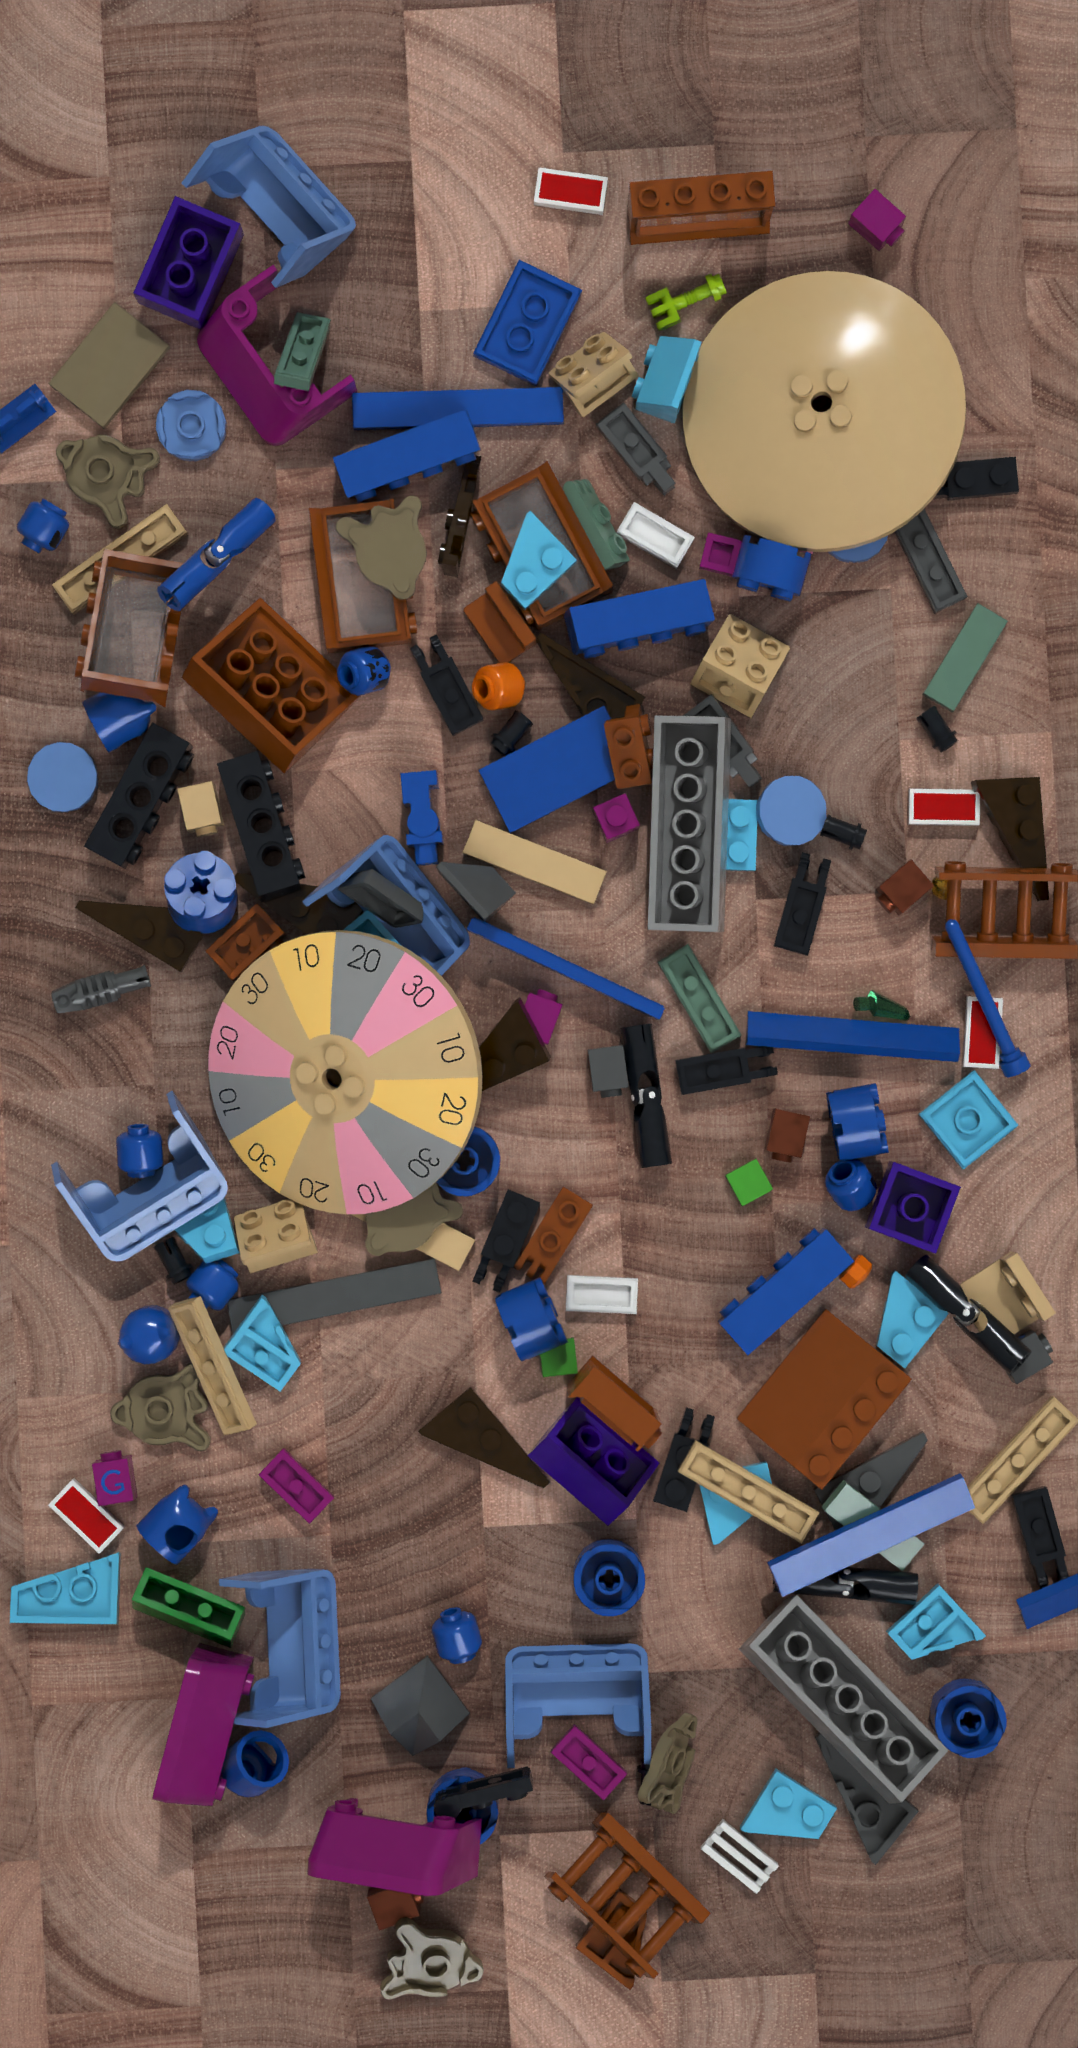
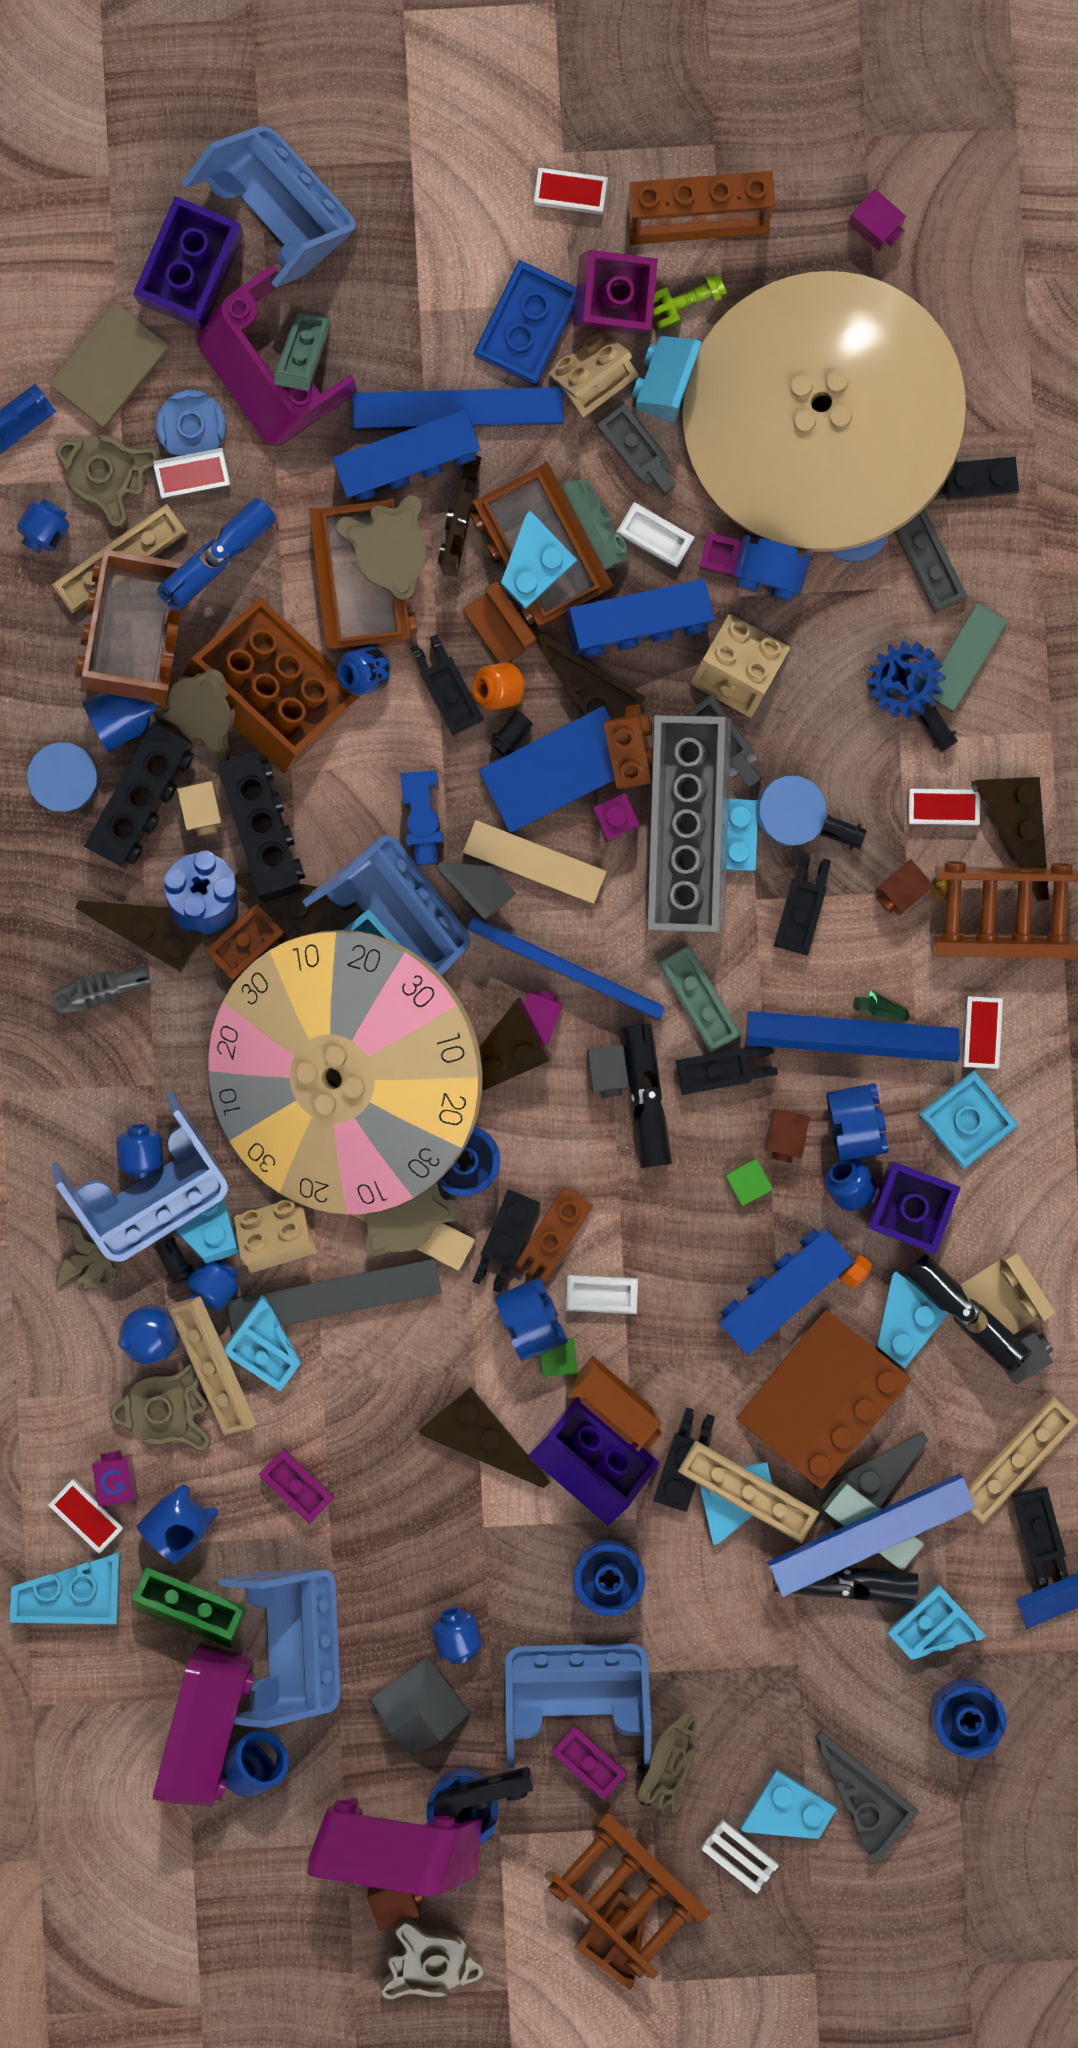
(92, 1257): none -> dark tan piece
(191, 472): none -> tile
(200, 711): none -> dark tan tile
(383, 898): dark grey piece -> none
(615, 292): none -> magenta brick
(843, 1700): light grey brick -> none
(921, 679): none -> blue gear
(1012, 1059): blue piece -> none

